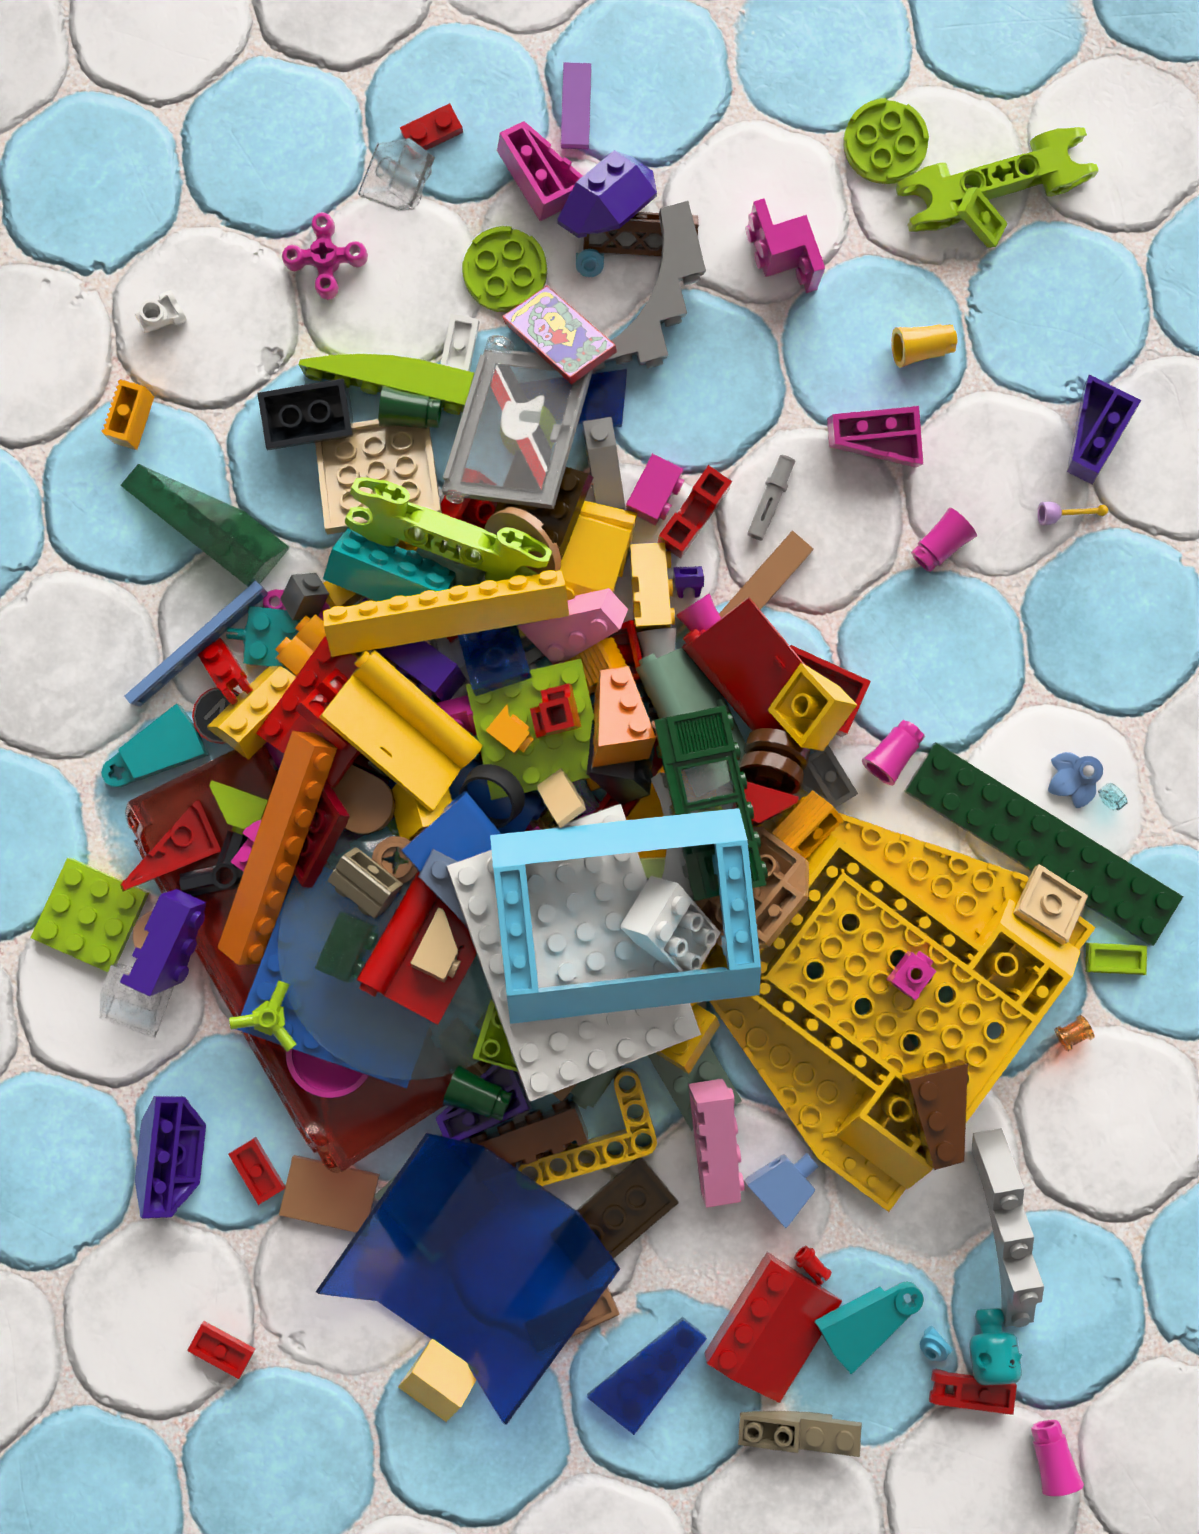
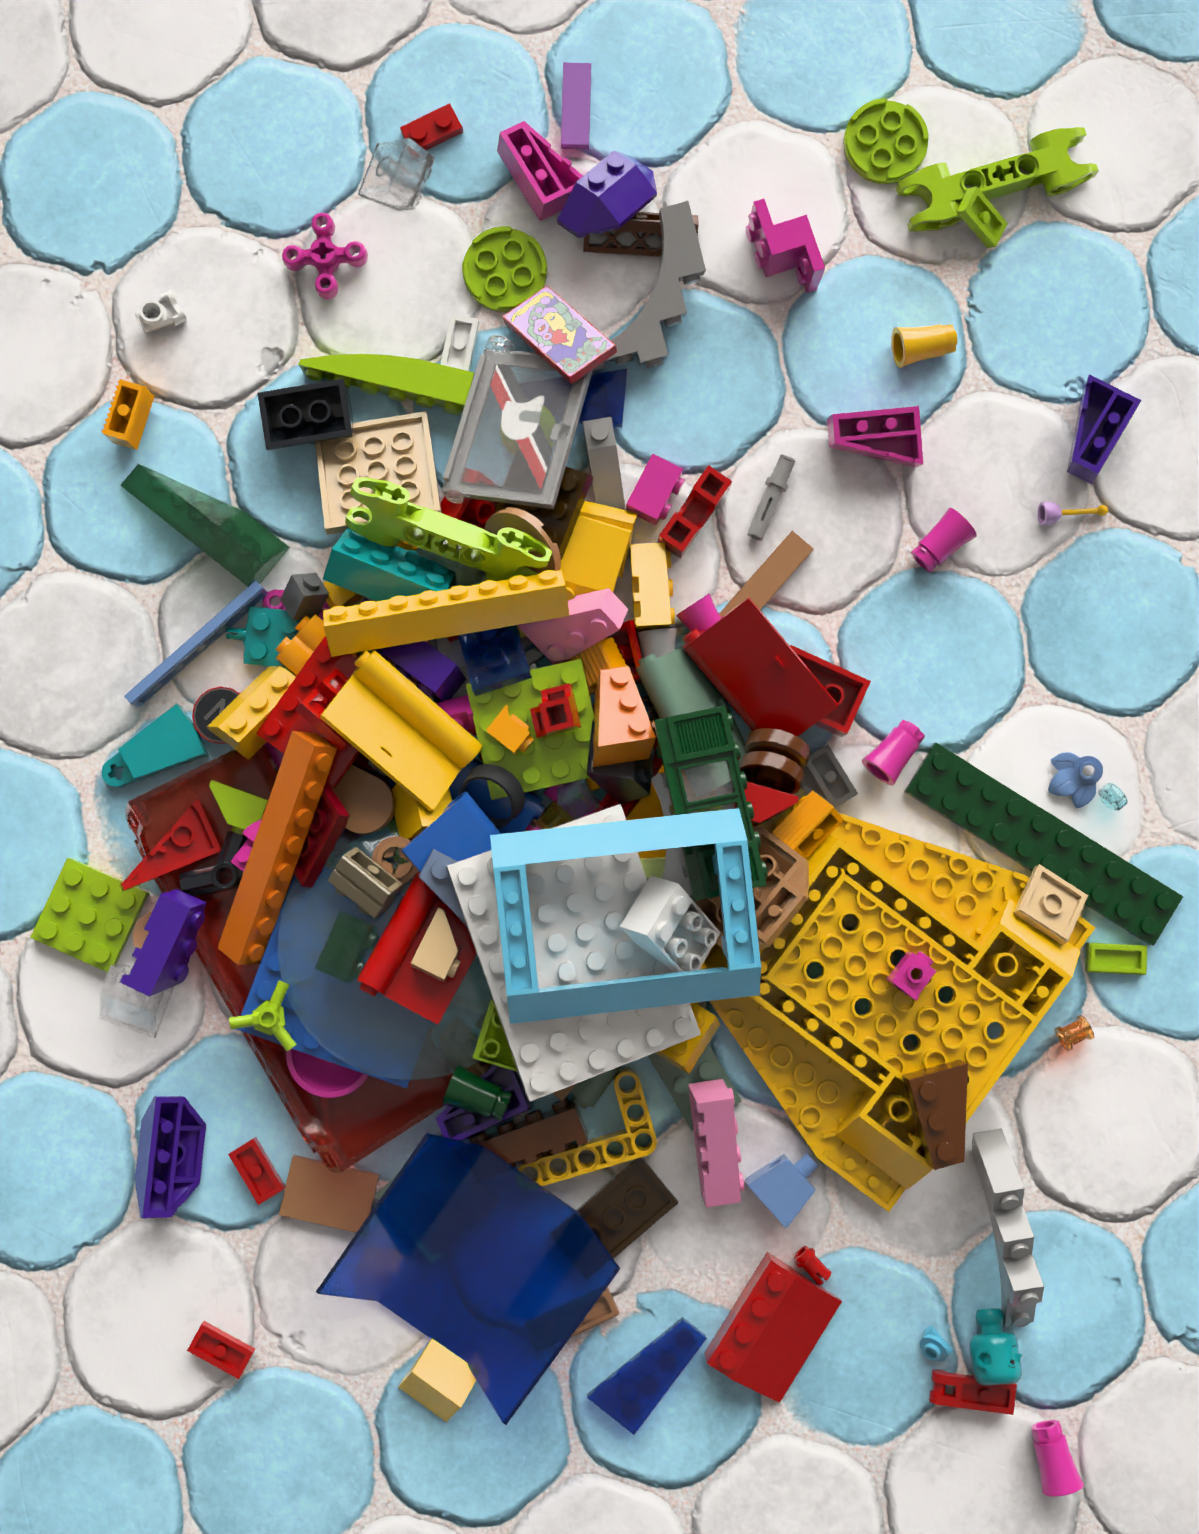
(224, 669): red hinge -> none
(408, 409): dark green plant -> none
(561, 798): tan slope -> none
(589, 262): medium azure plate -> none
(688, 577): dark purple tile -> none
(799, 1430): dark tan slope -> none
(811, 708): yellow slope -> none
(867, 1322): teal piece -> none

